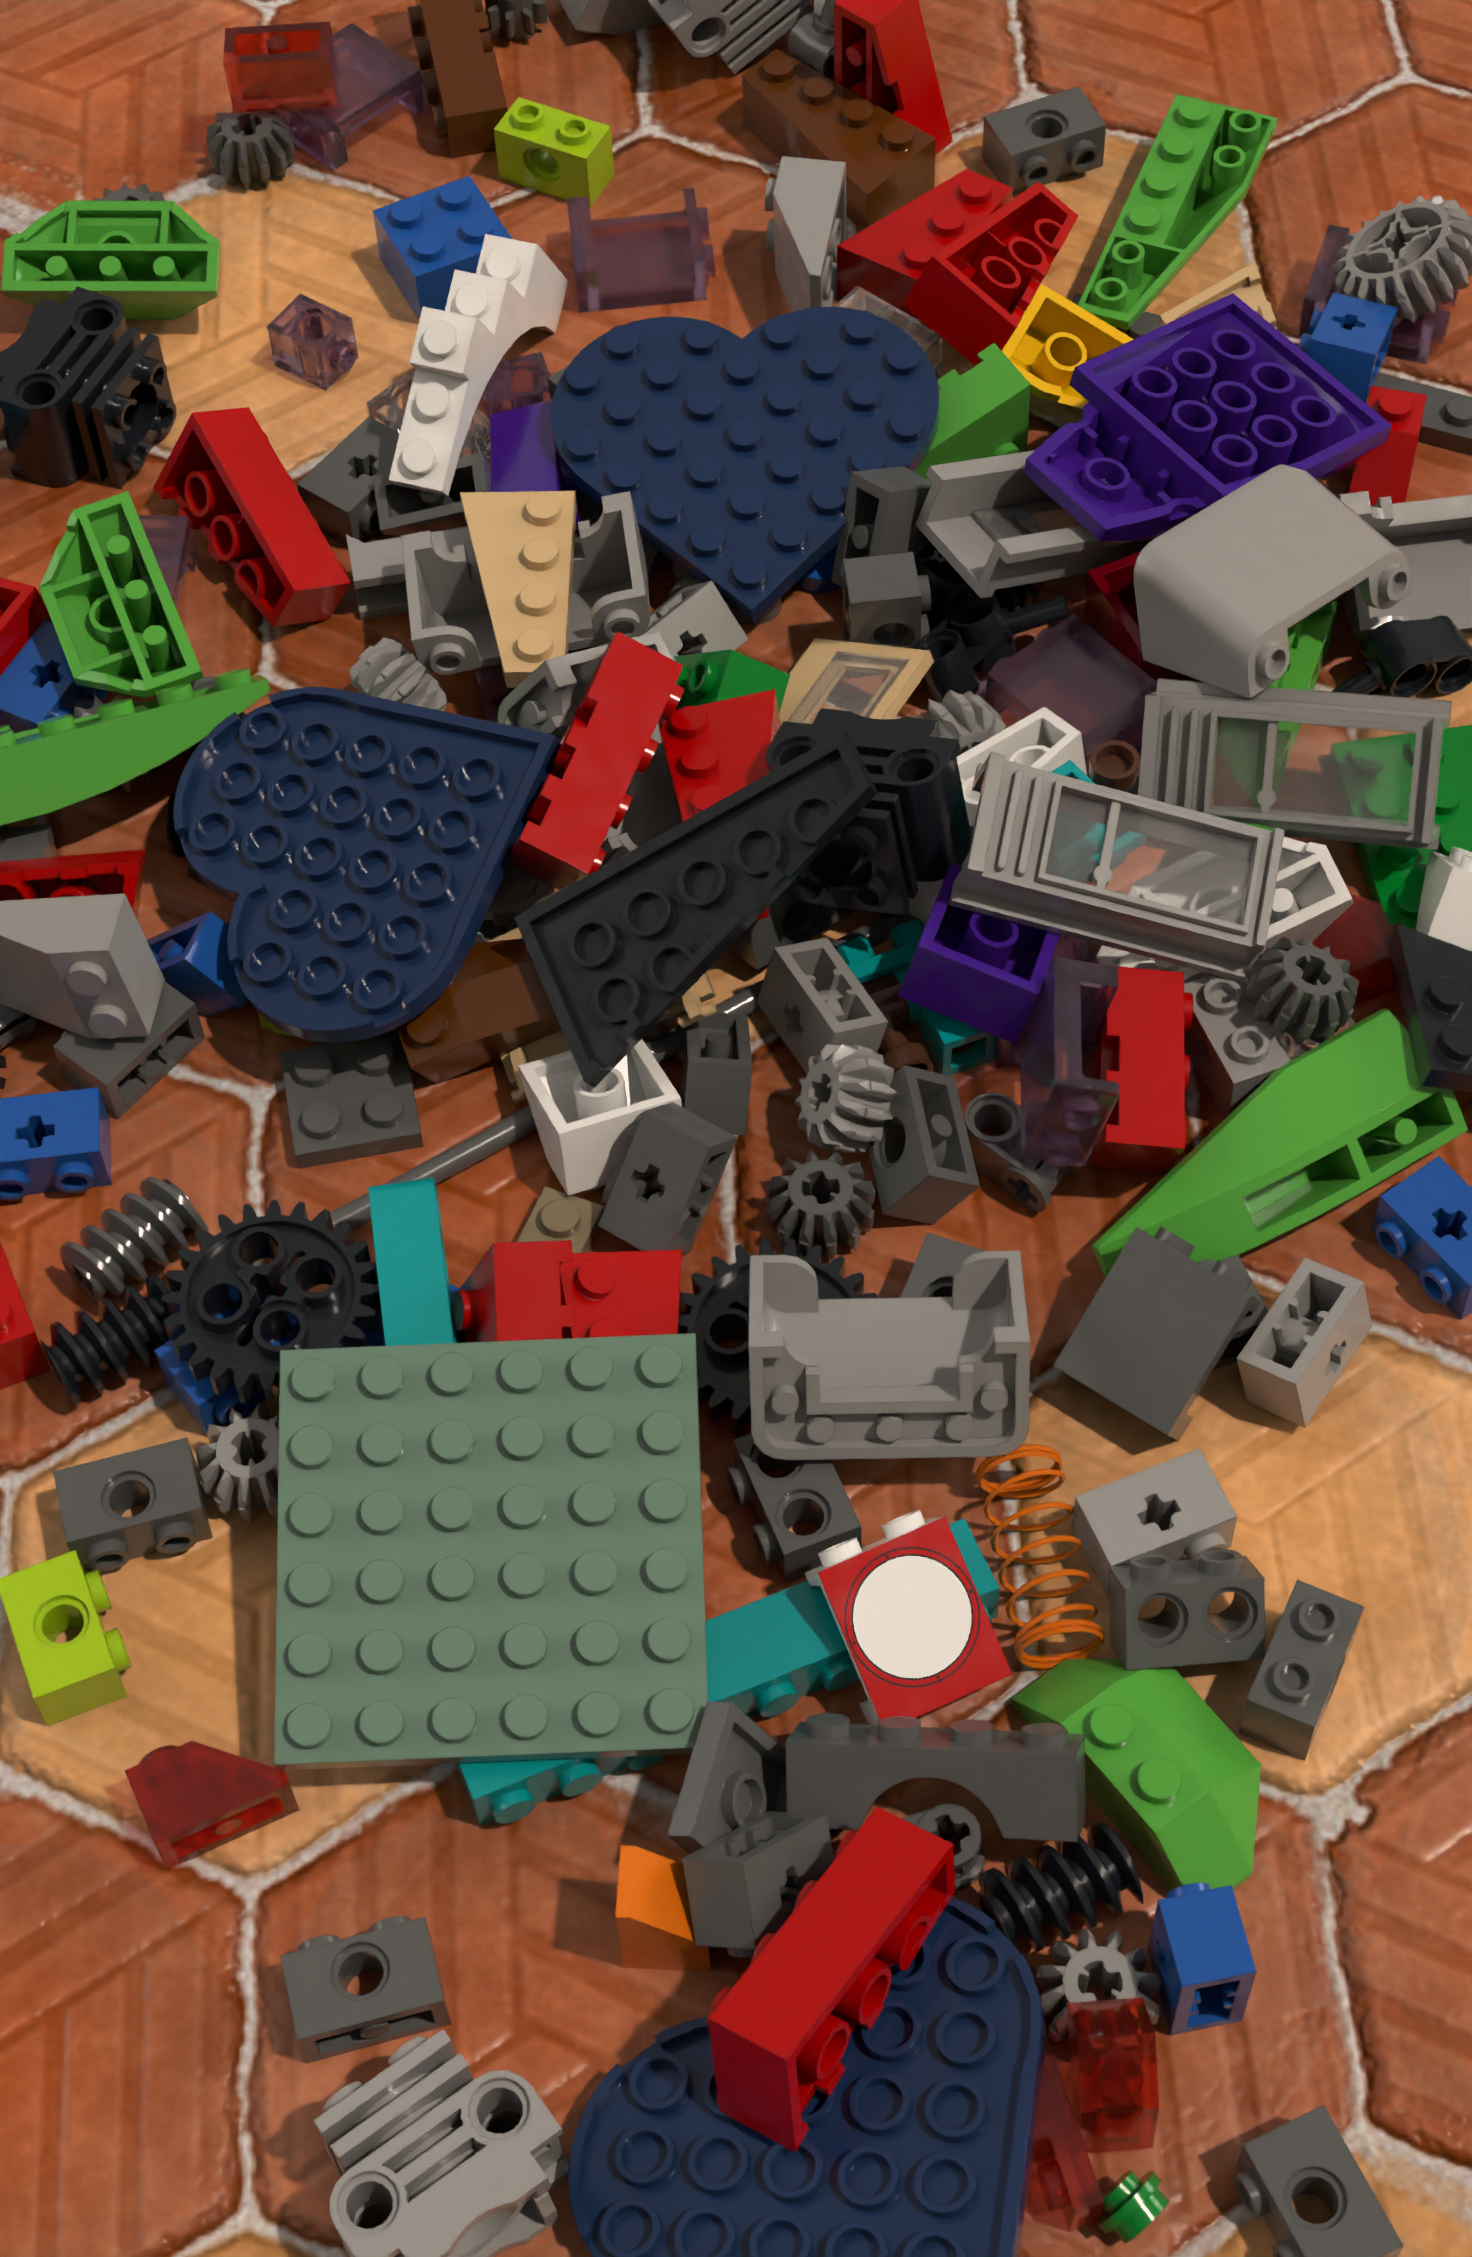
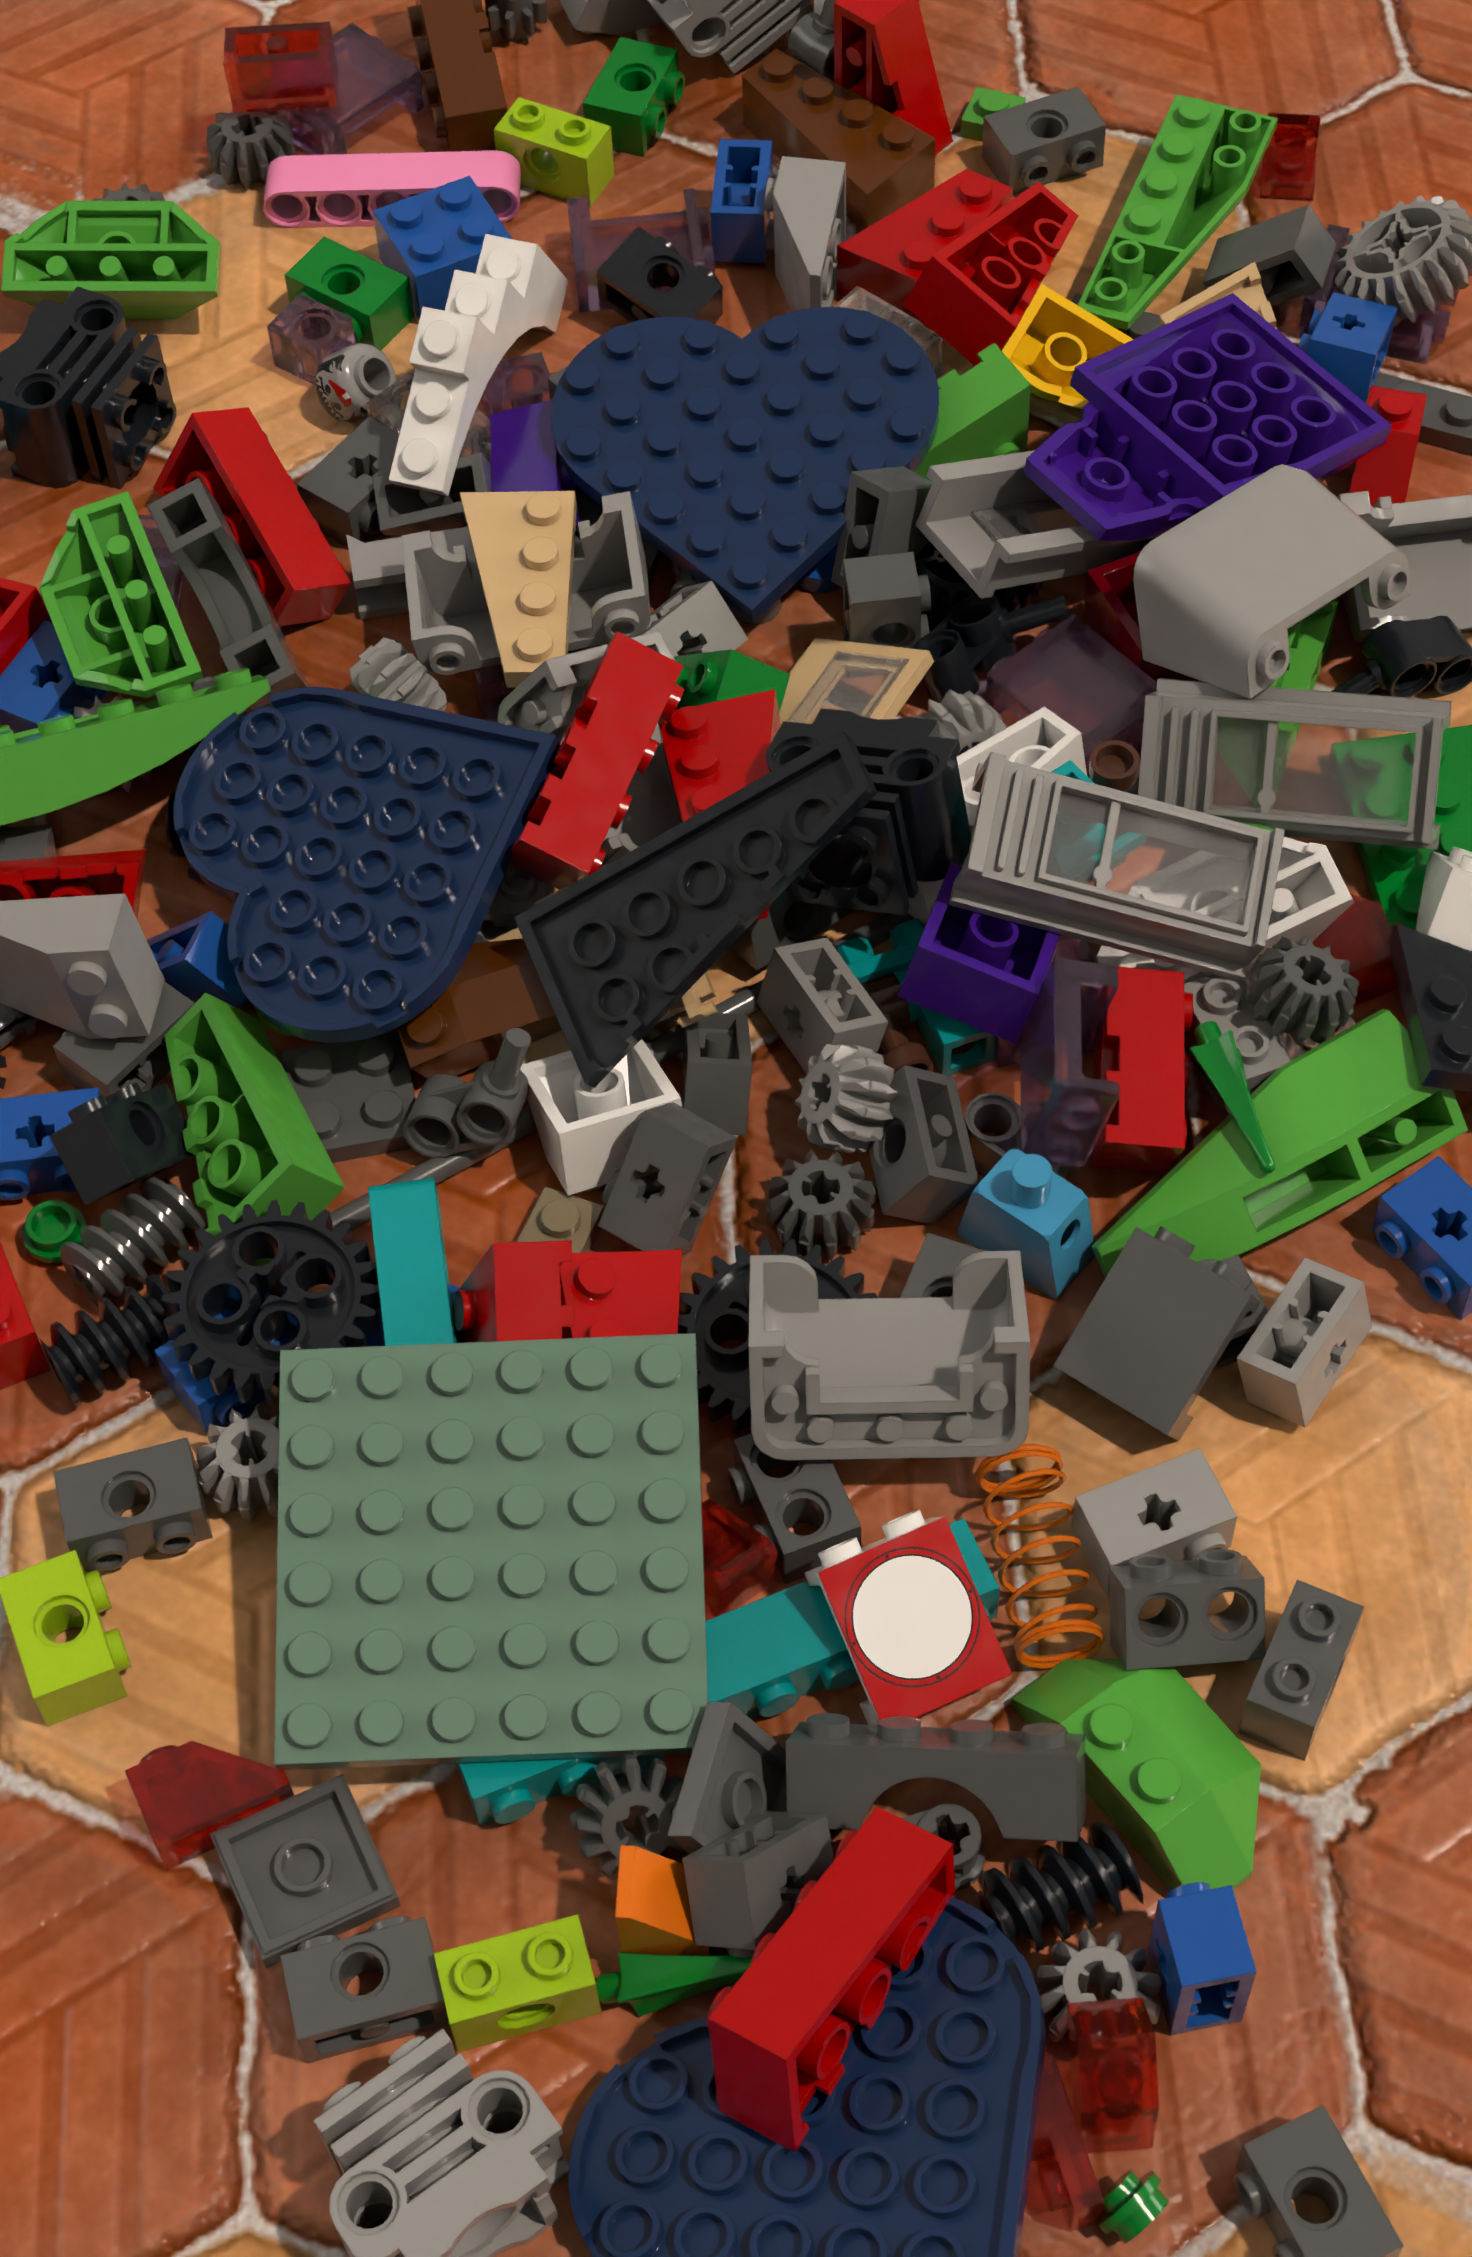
(50, 1227): none -> green plate
(121, 1140): none -> black brick
(226, 587): none -> dark grey arch
(244, 1119): none -> bright green wedge
(305, 1869): none -> dark grey plate
(348, 187): none -> bright pink beam
(352, 379): none -> light grey head
(356, 286): none -> green brick
(475, 1114): none -> dark grey beam
(517, 1983): none -> lime brick
(610, 1806): none -> dark grey gear
(635, 93): none -> green brick
(648, 262): none -> black brick
(661, 1980): none -> green piece
(736, 1559): none -> clear red slope
(739, 200): none -> blue brick
(984, 103): none -> bright green plate
(1035, 1212): none -> dark azure torso
(1224, 1071): none -> green piece
(1288, 251): none -> dark grey brick
(1290, 158): none -> clear red slope

